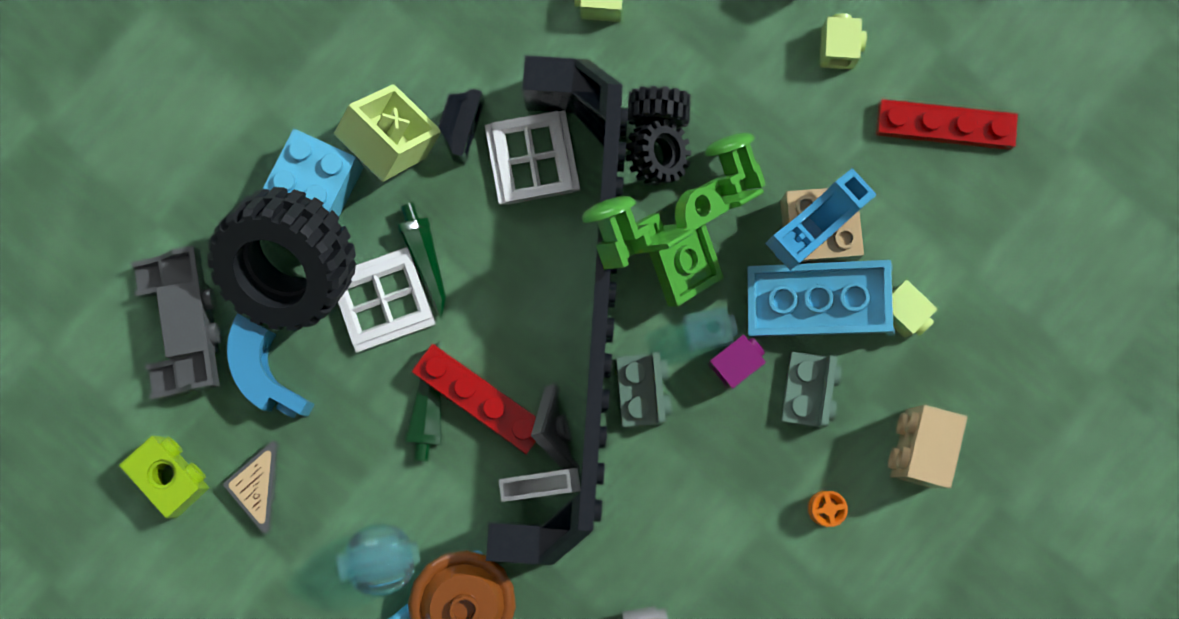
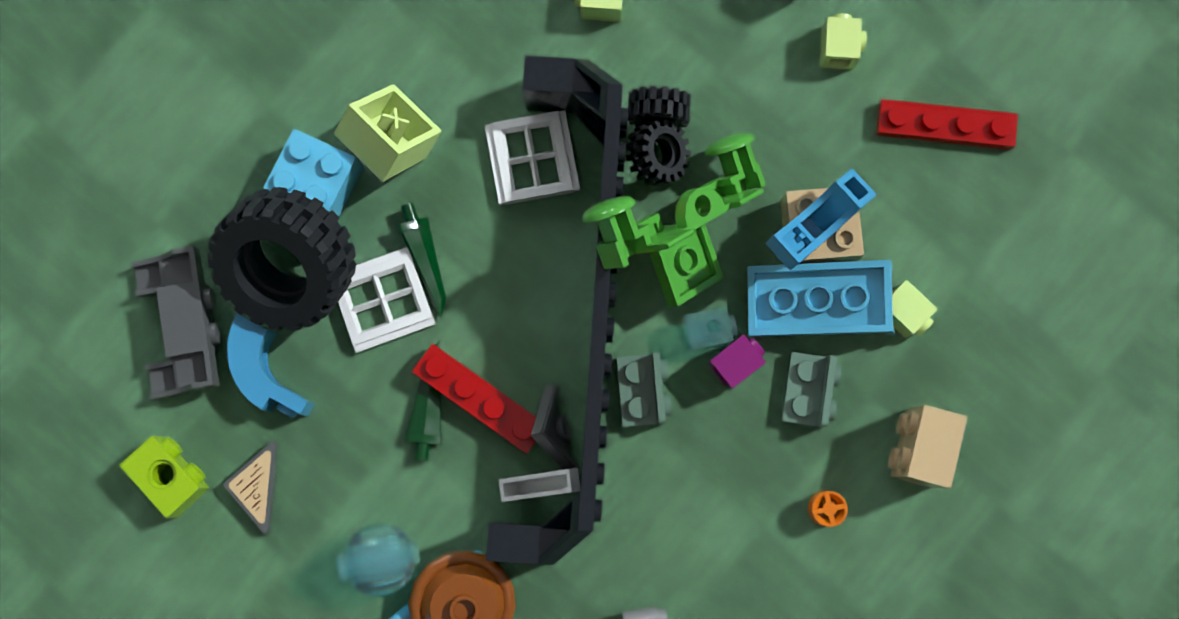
(460, 122): black slope -> none

